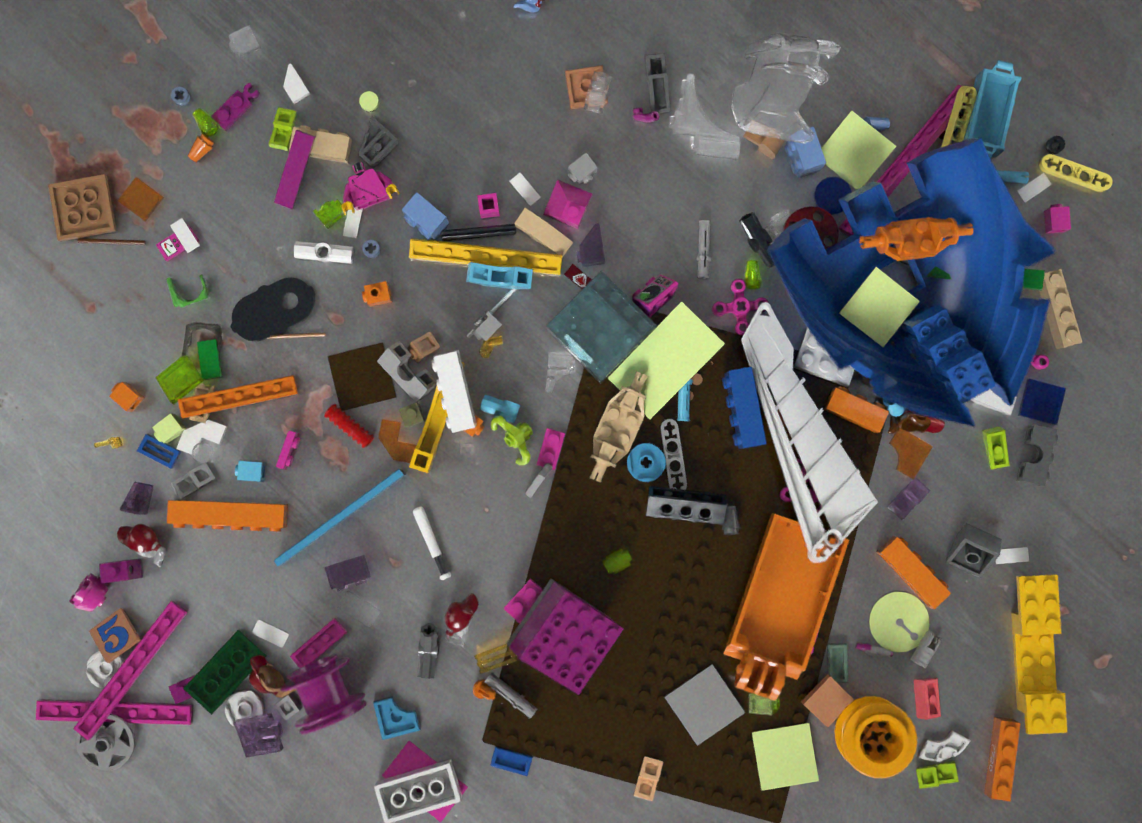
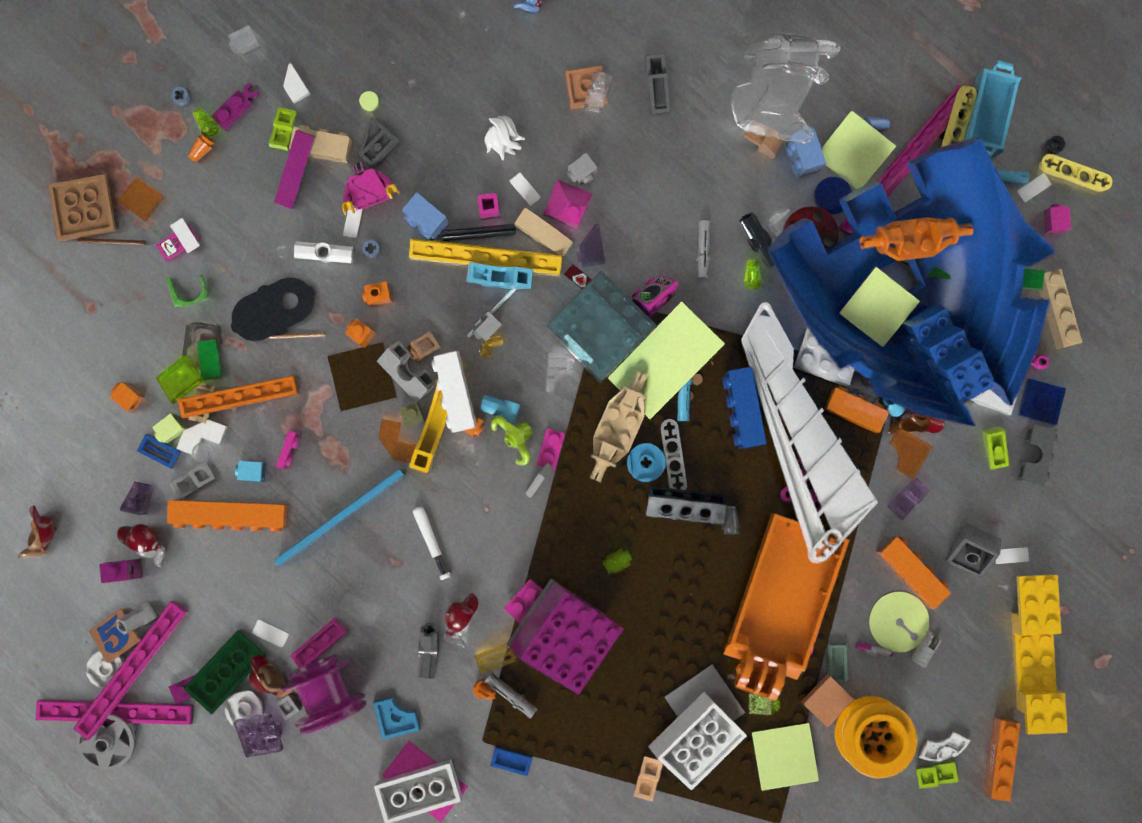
(41, 534): none -> hair
(89, 594): dark pink cone -> none
(114, 442): clear yellow hand -> none
(138, 617): none -> light grey piece
(330, 213): clear neon green brick -> none
(347, 572): clear purple brick -> none
(349, 426): red piece -> none
(359, 332): none -> orange brick
(502, 136): none -> white hair
(647, 118): magenta arm -> none
(692, 121): clear arch -> none
(697, 741): none -> white slope
(732, 307): dark pink gear -> none
(927, 698): coral slope -> none

